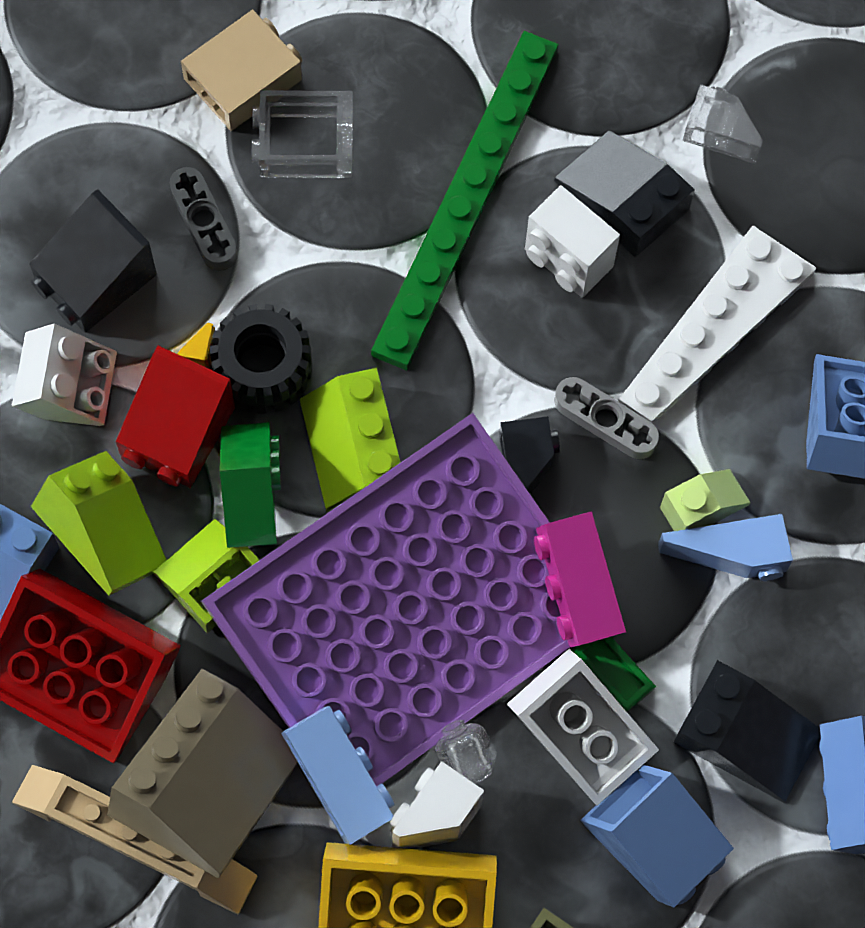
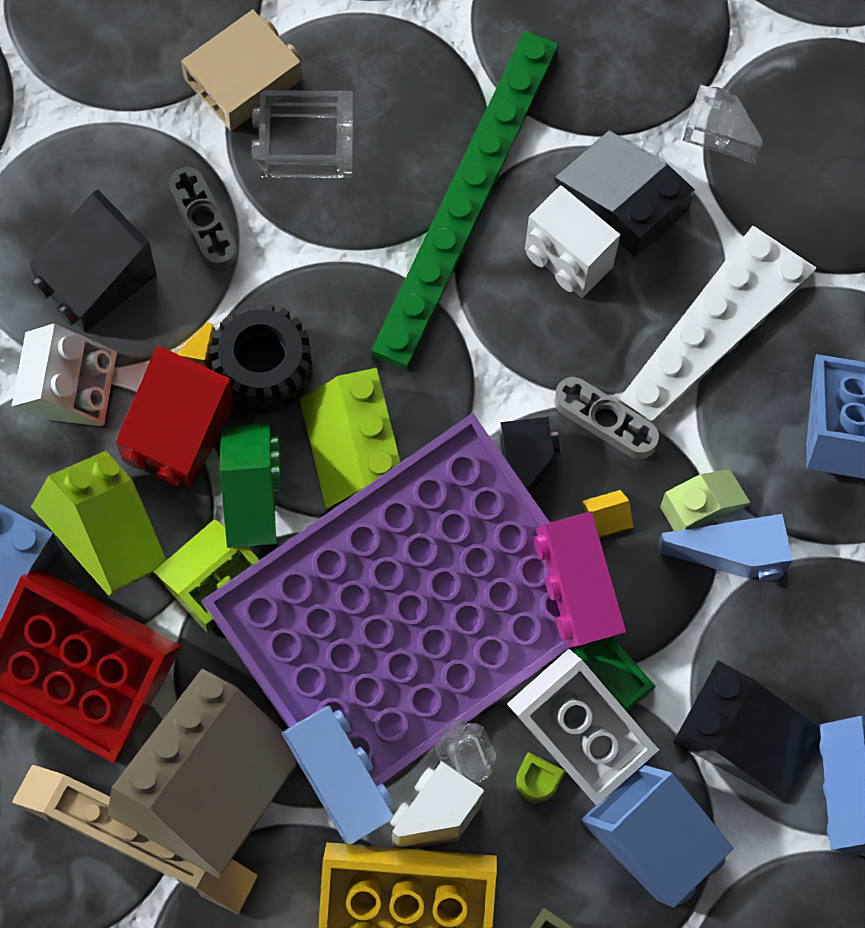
(538, 779): none -> lime tile
(610, 513): none -> yellow slope

